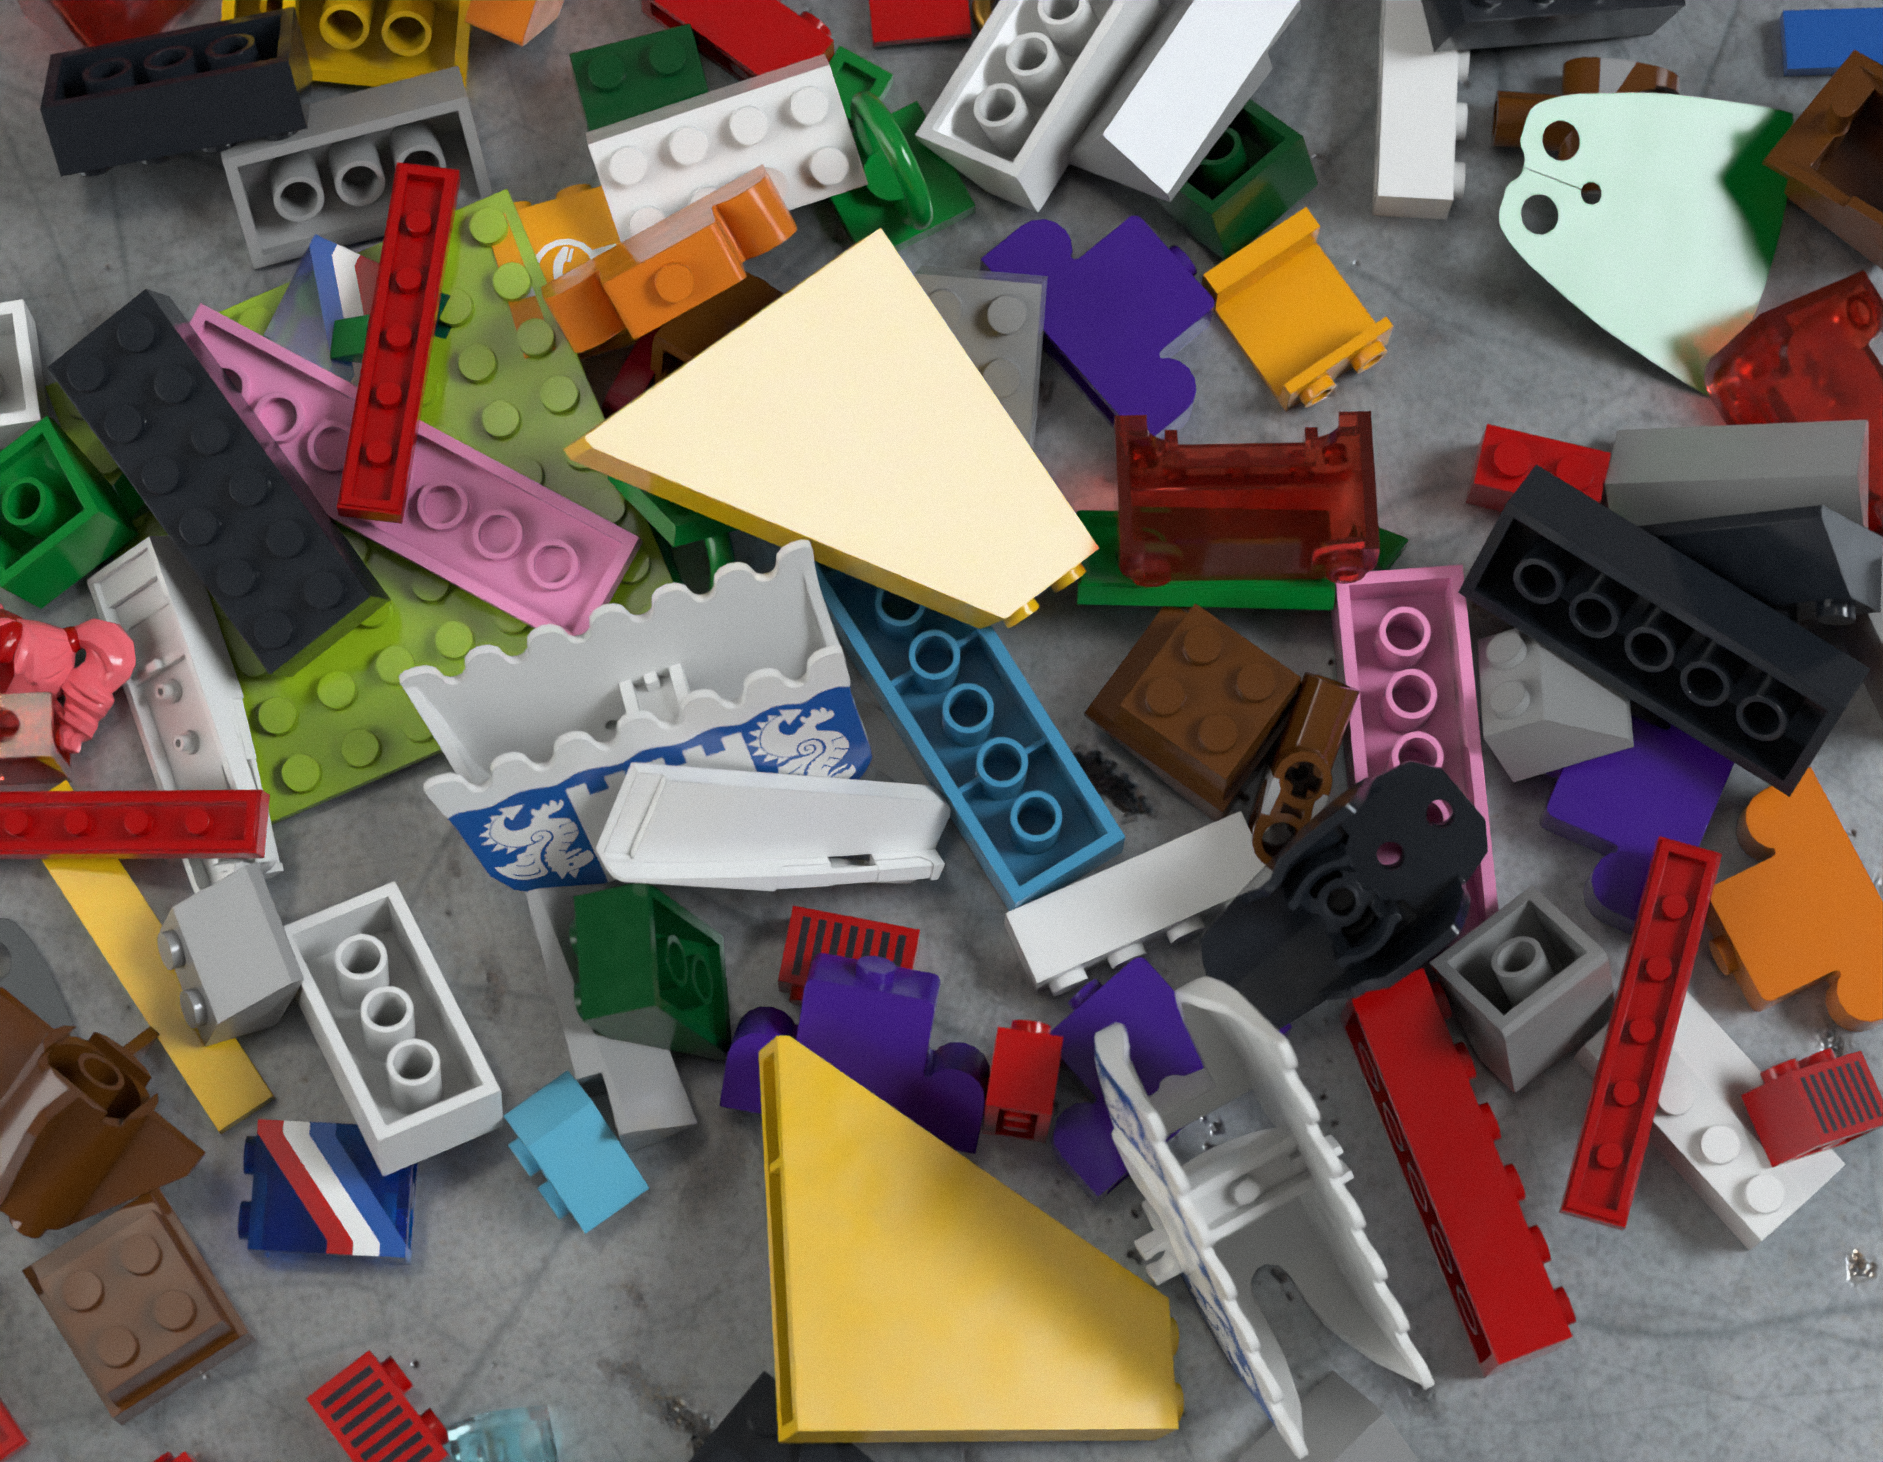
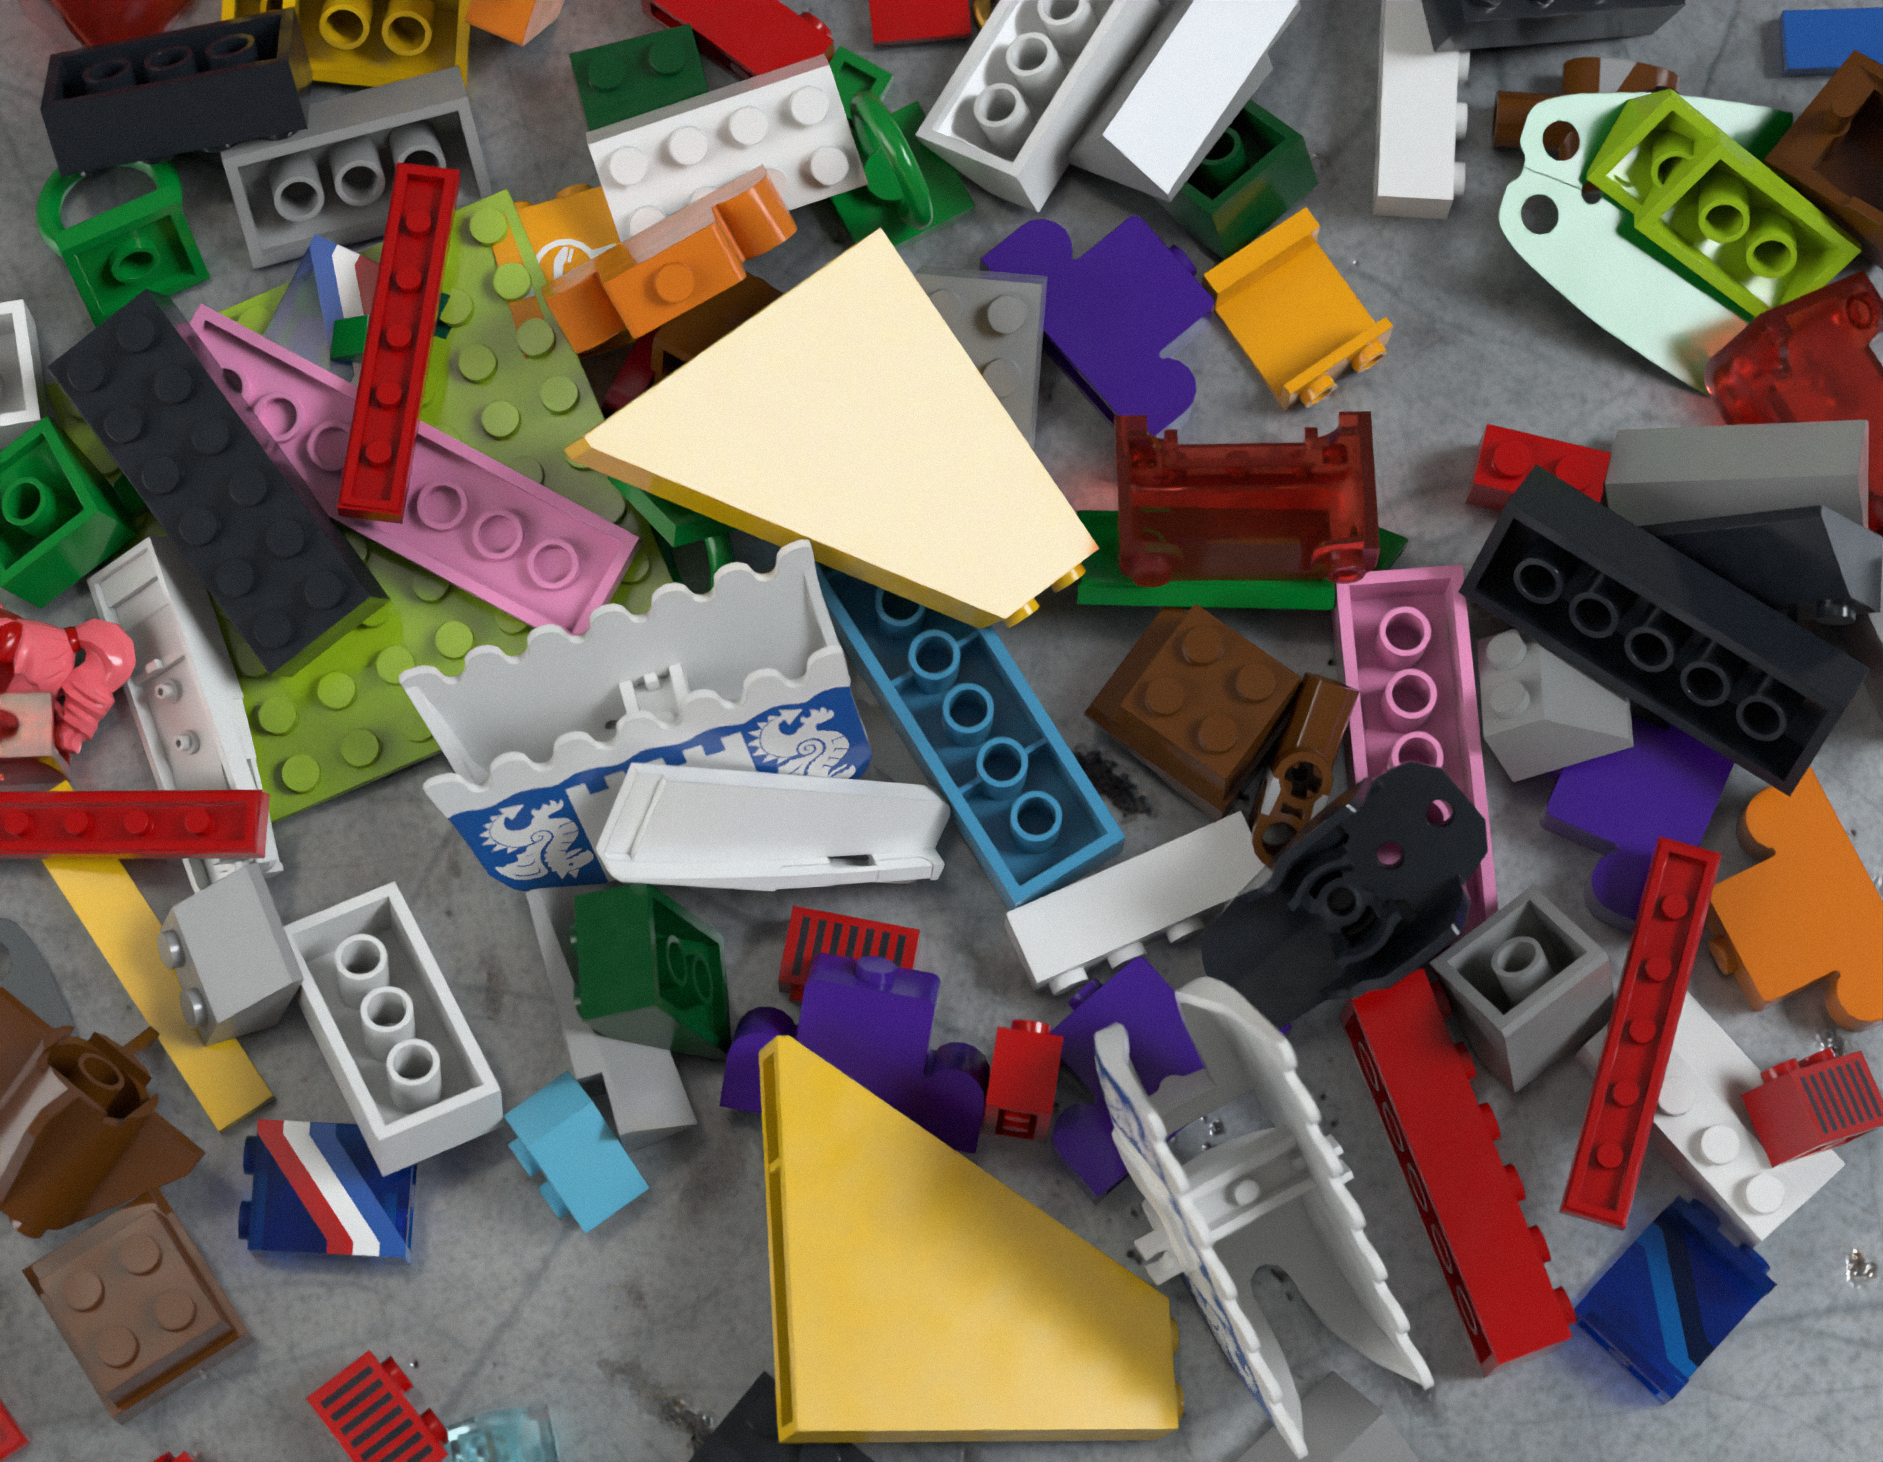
(125, 247): none -> green tile
(1673, 1297): none -> clear blue panel
(1717, 205): none -> lime slope

